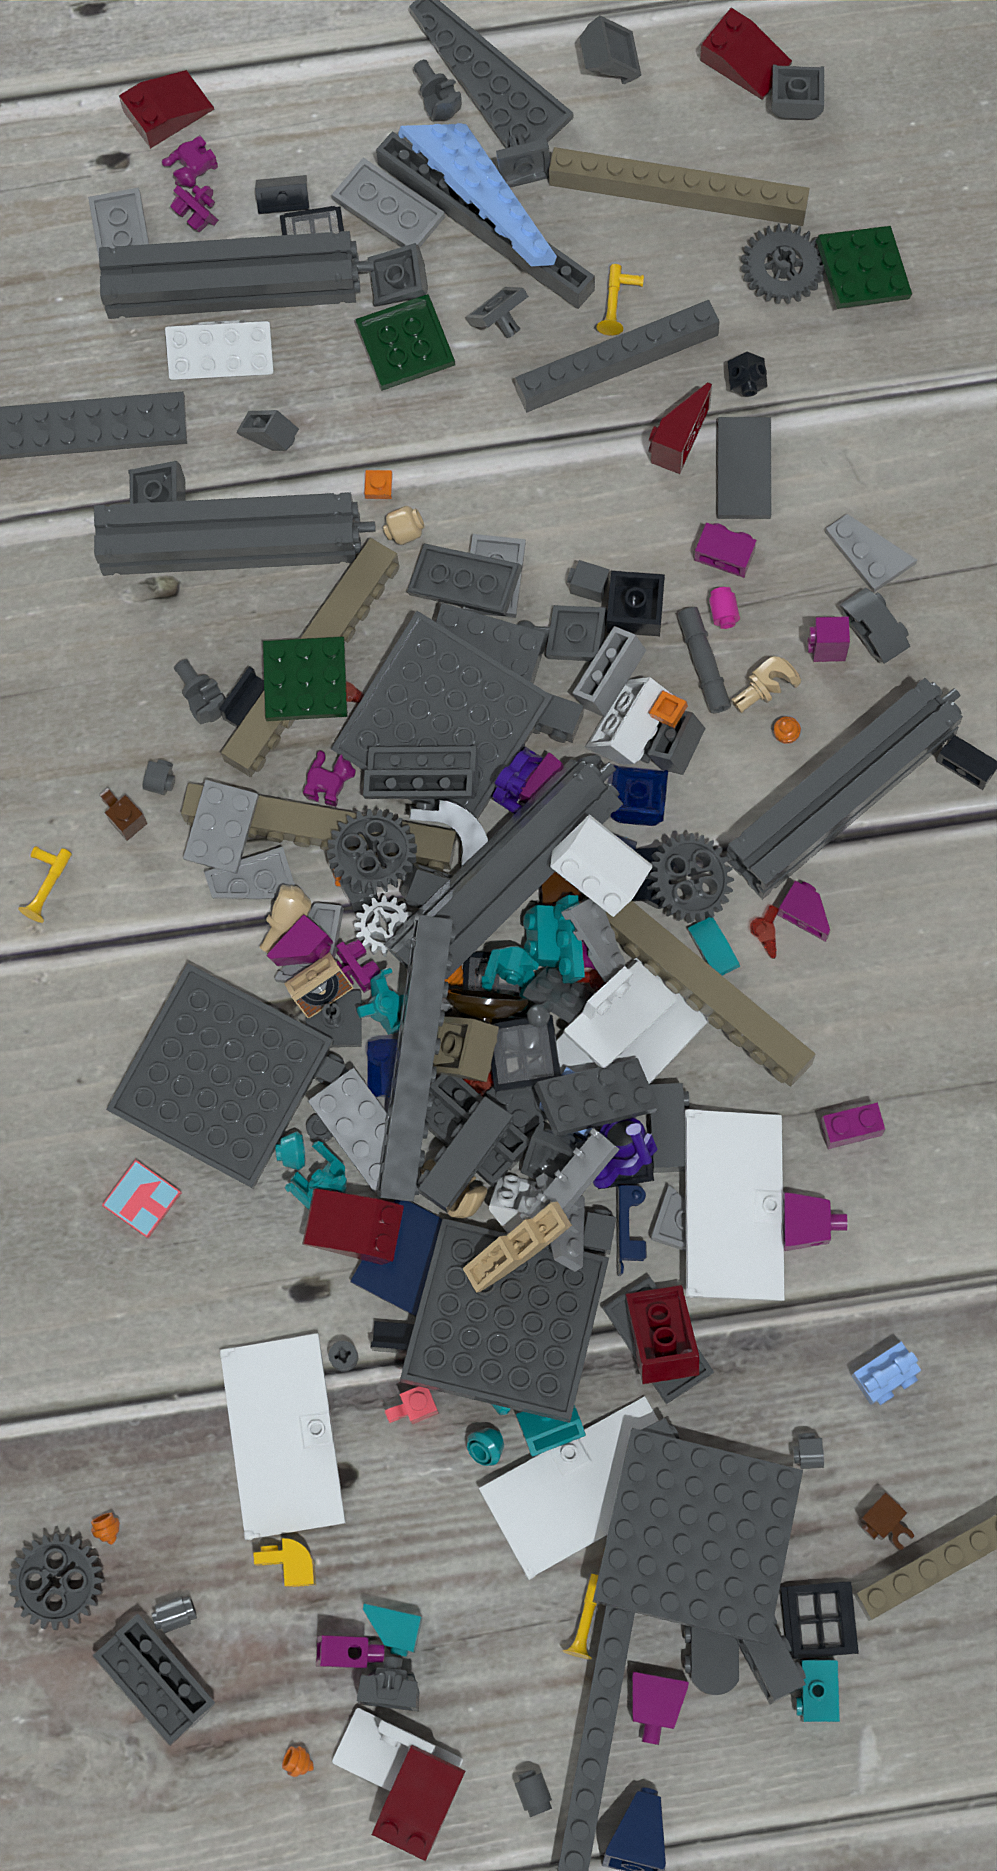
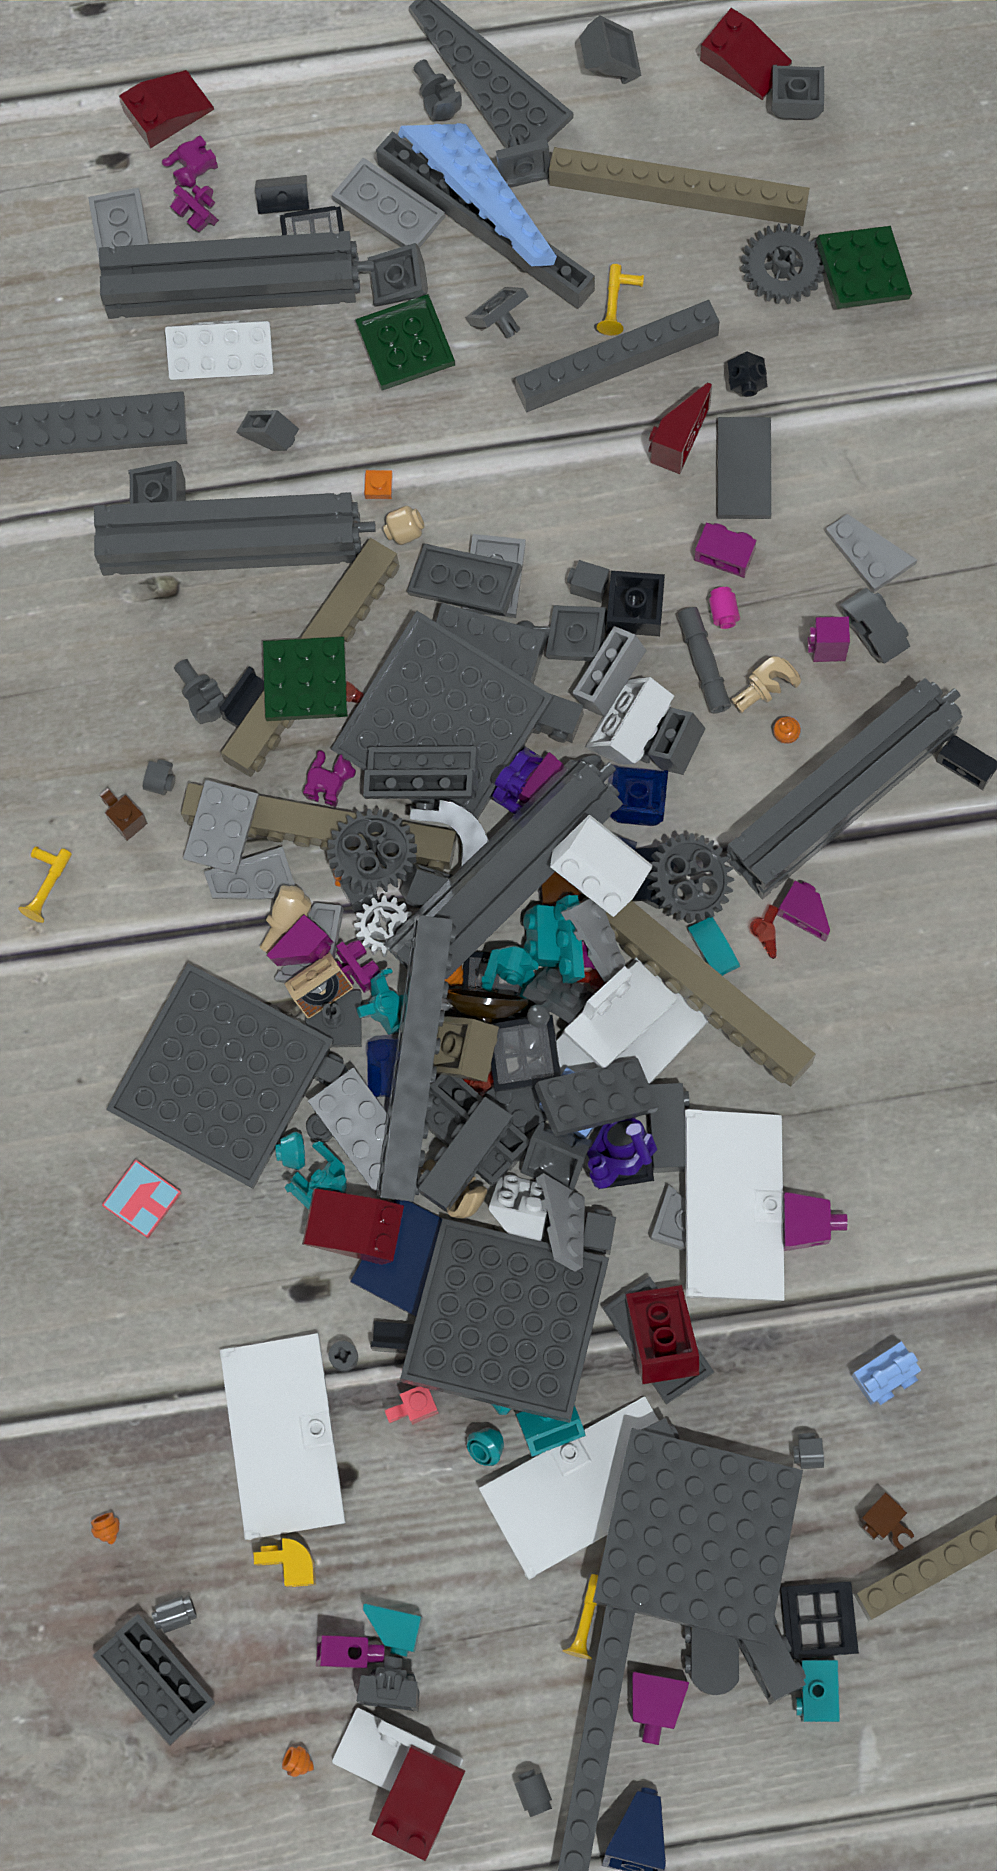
(38, 1562): dark grey gear -> none
(517, 1247): tan slope -> none
(576, 1175): light grey hinge -> none
(628, 1249): dark blue piece -> none
(668, 709): orange plate -> none
(852, 1125): magenta brick -> none

